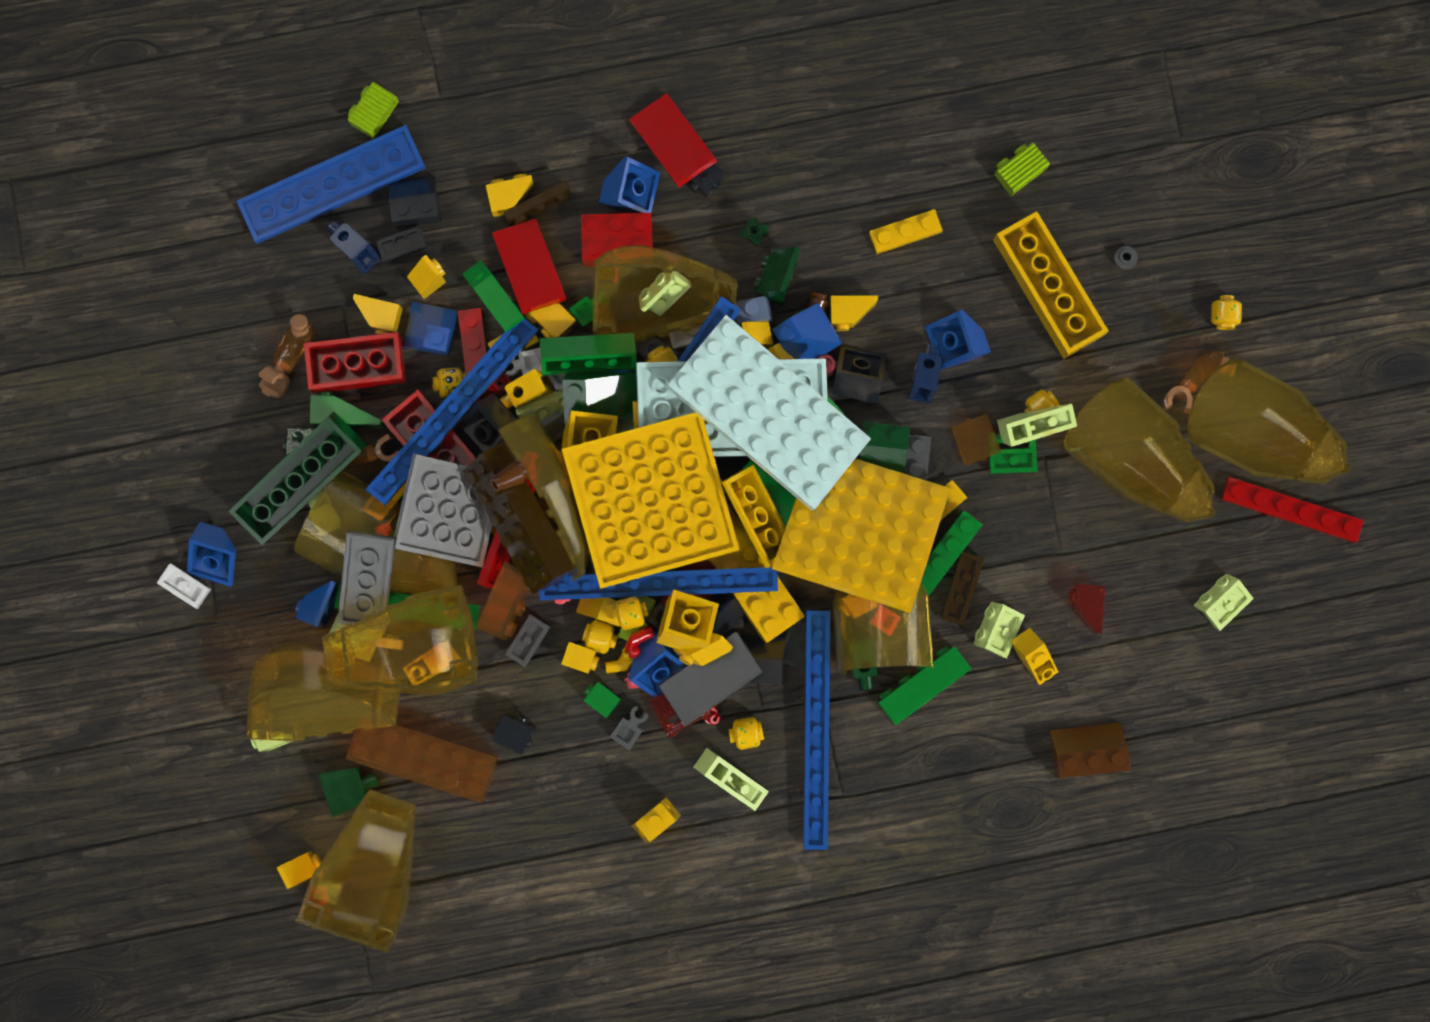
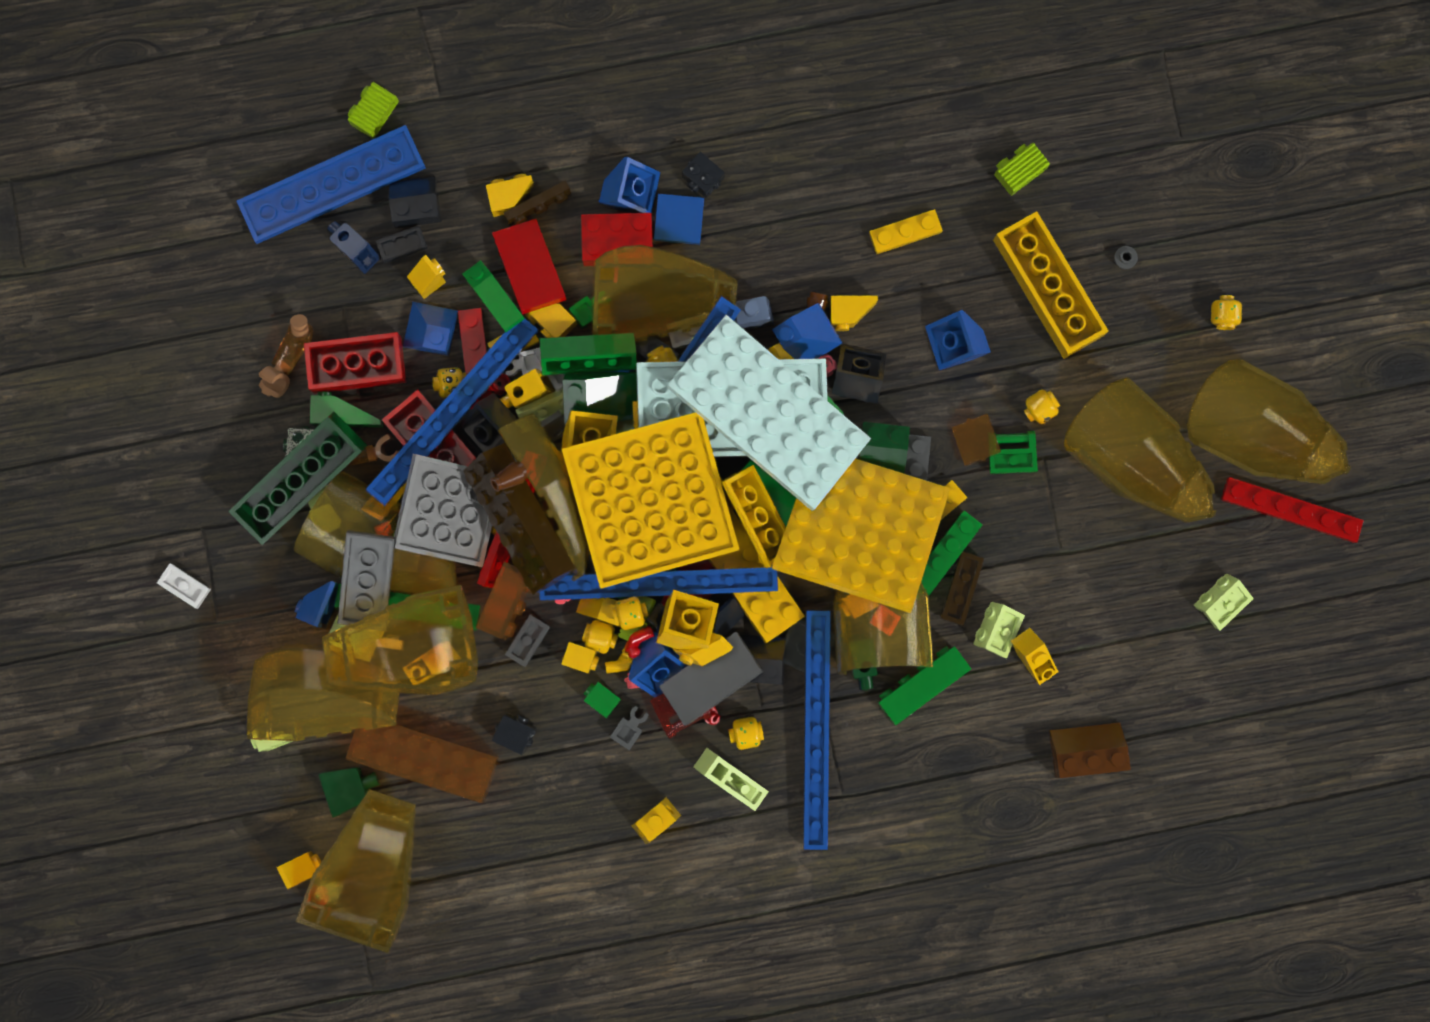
(211, 554): blue slope -> none
(379, 314): yellow slope -> none
(663, 292): yellowish green bracket -> none
(672, 140): red tile -> none
(679, 219): none -> blue tile
(754, 225): dark green plate -> none
(760, 332): yellow slope -> none
(777, 274): dark green slope -> none
(925, 375): dark blue torso -> none
(1036, 424): yellowish green slope -> none
(1088, 605): clear red slope -> none
(1194, 378): clear orange piece -> none

